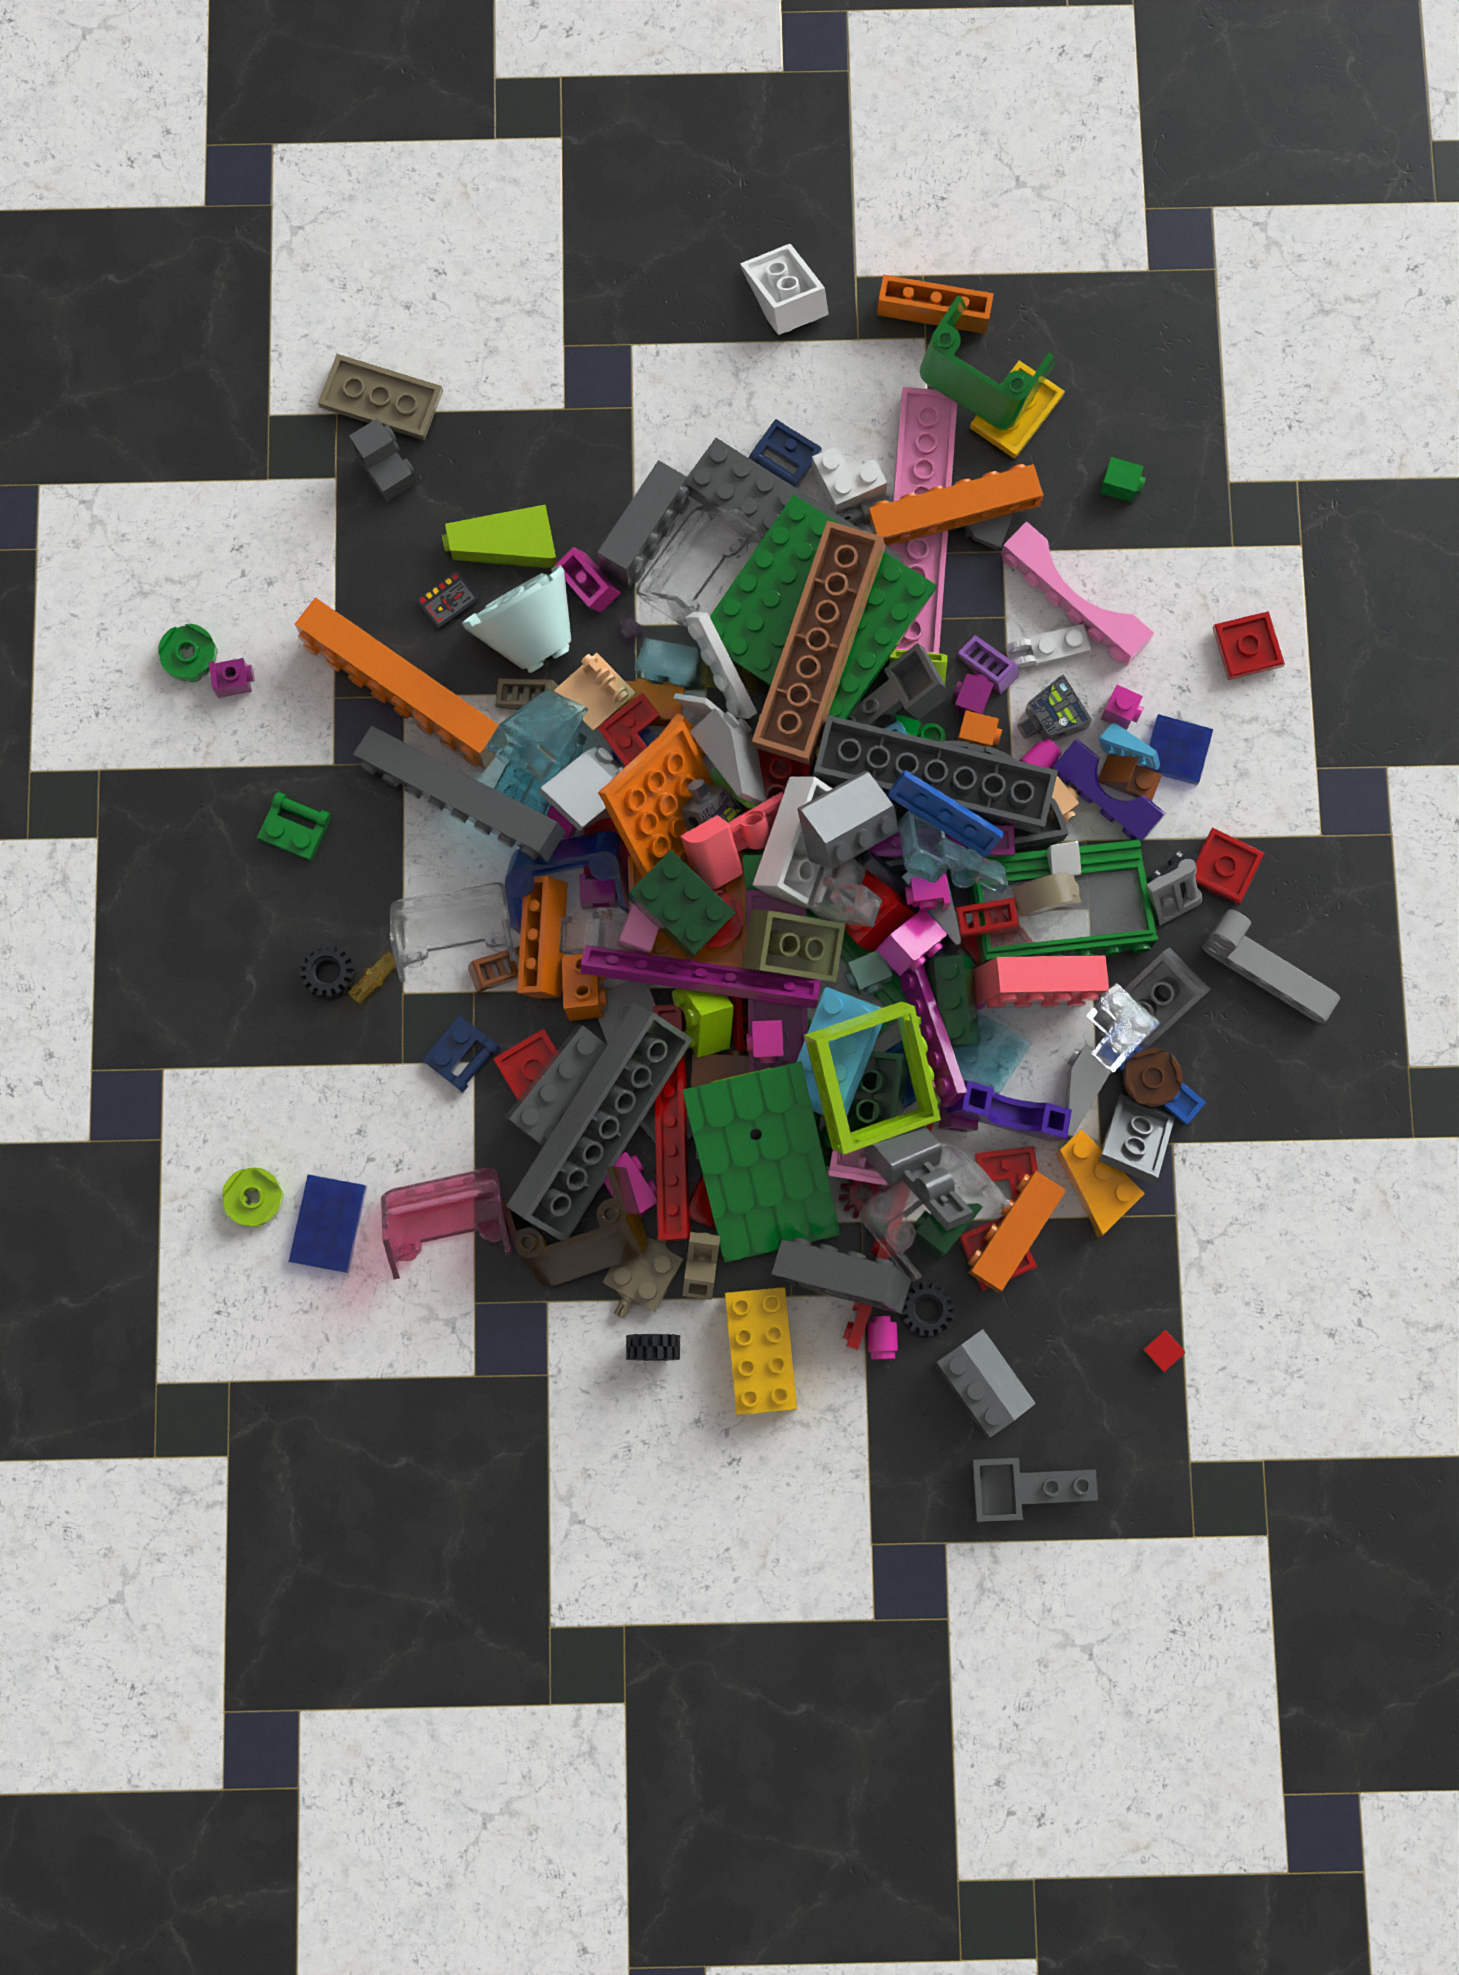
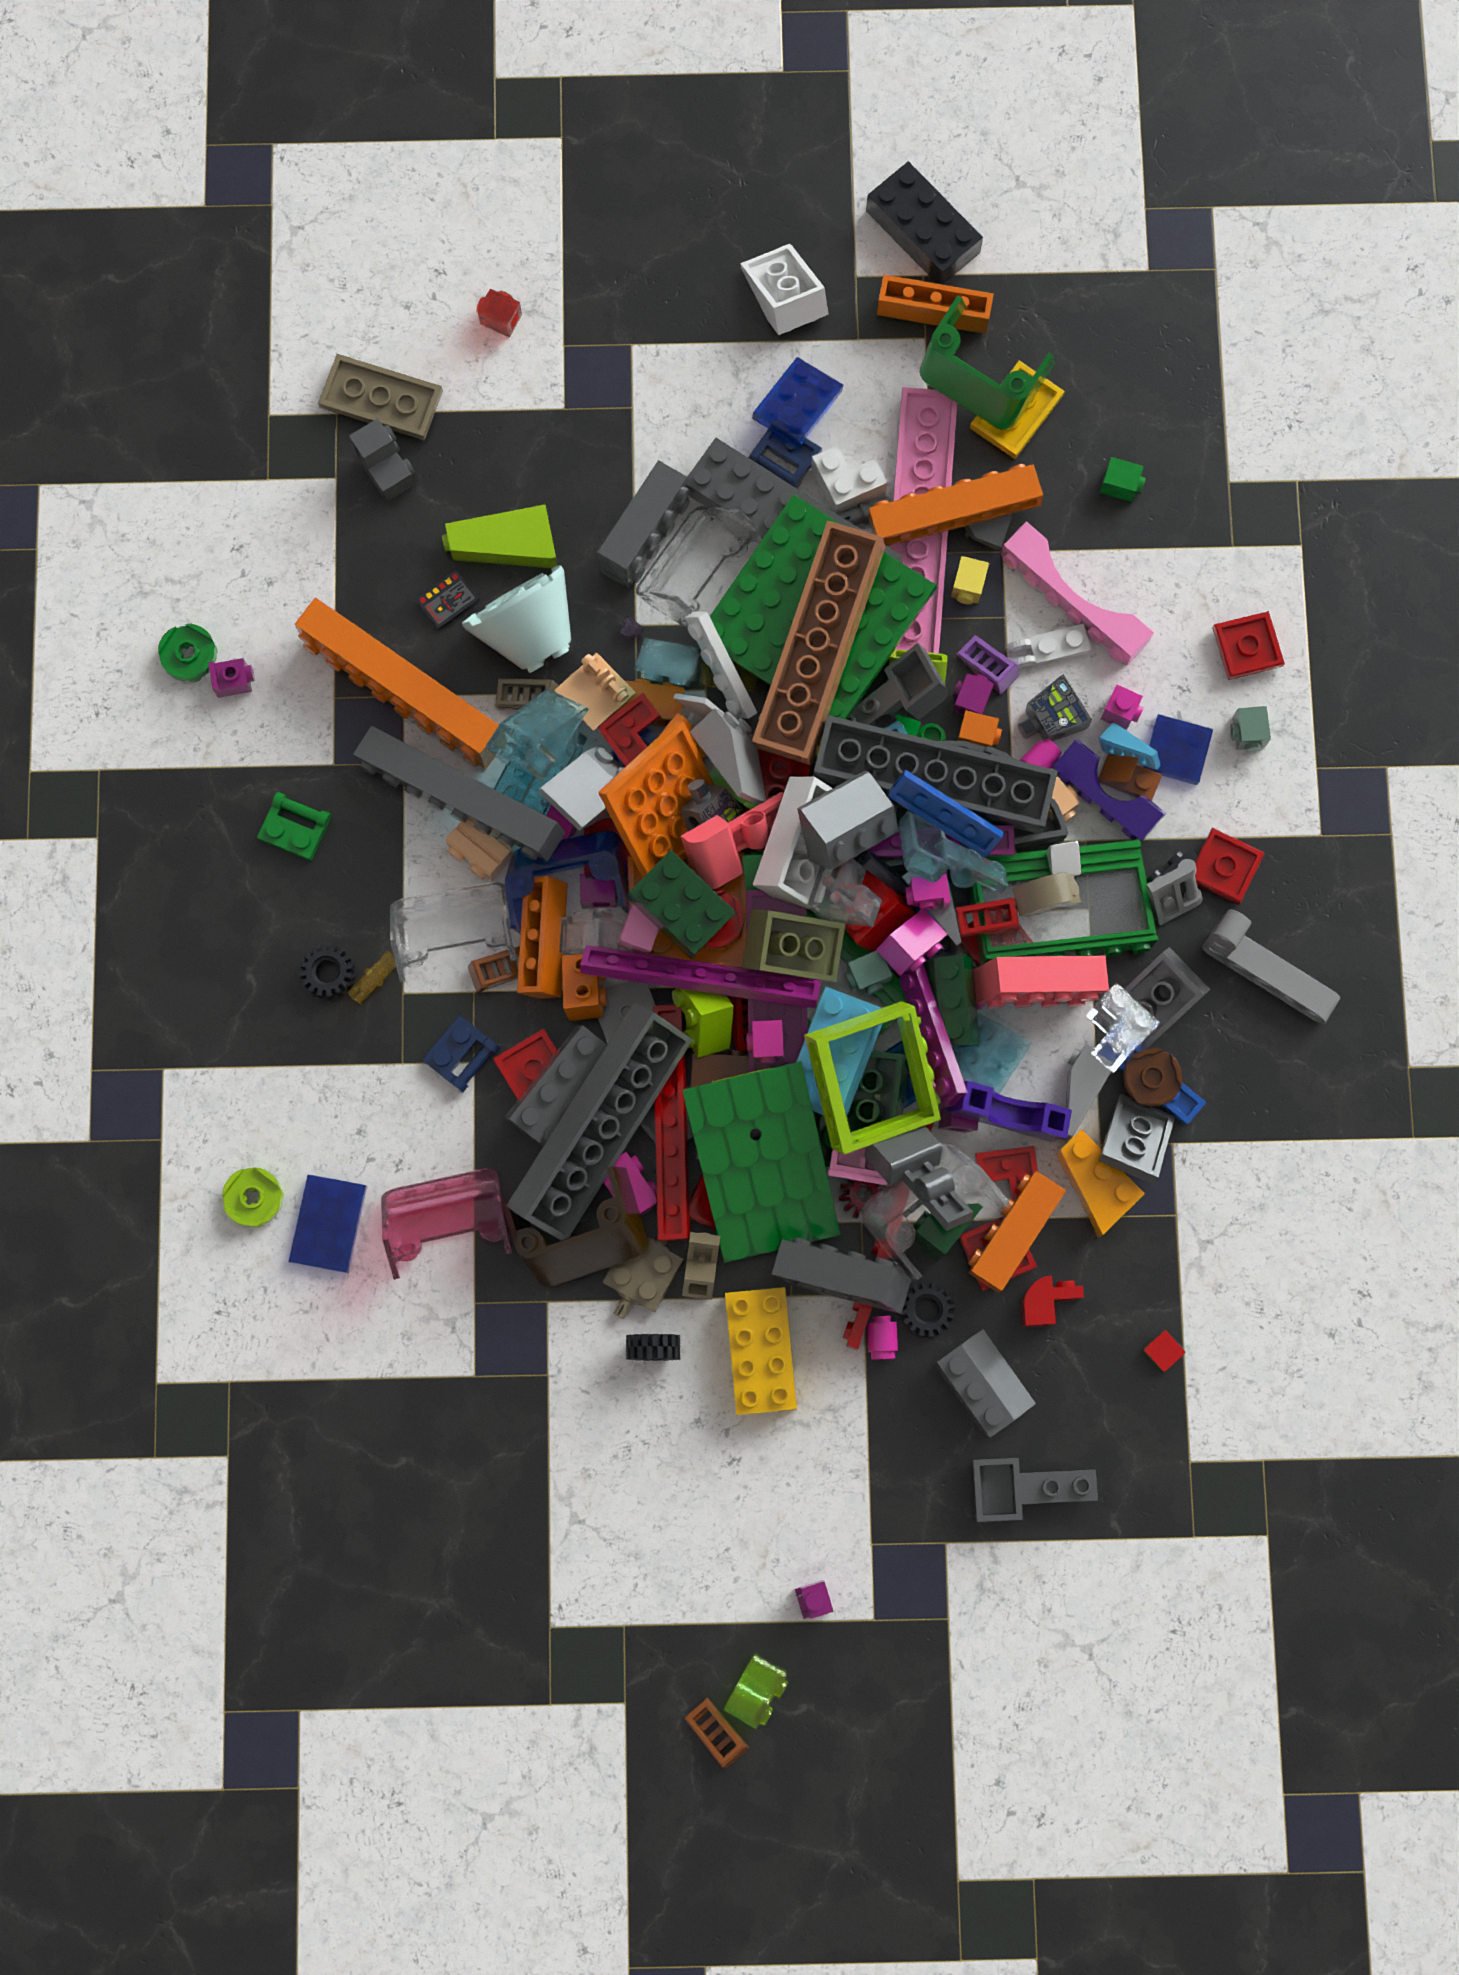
(481, 851): none -> light nougat brick
(499, 312): none -> clear red brick
(588, 580): dark pink brick -> none
(740, 1748): none -> dark orange slope
(755, 1691): none -> clear neon green brick
(797, 401): none -> clear blue plate
(814, 1600): none -> magenta brick
(924, 223): none -> black brick
(969, 580): none -> light yellow brick
(1039, 1299): none -> red brick
(1250, 728): none -> sand green brick

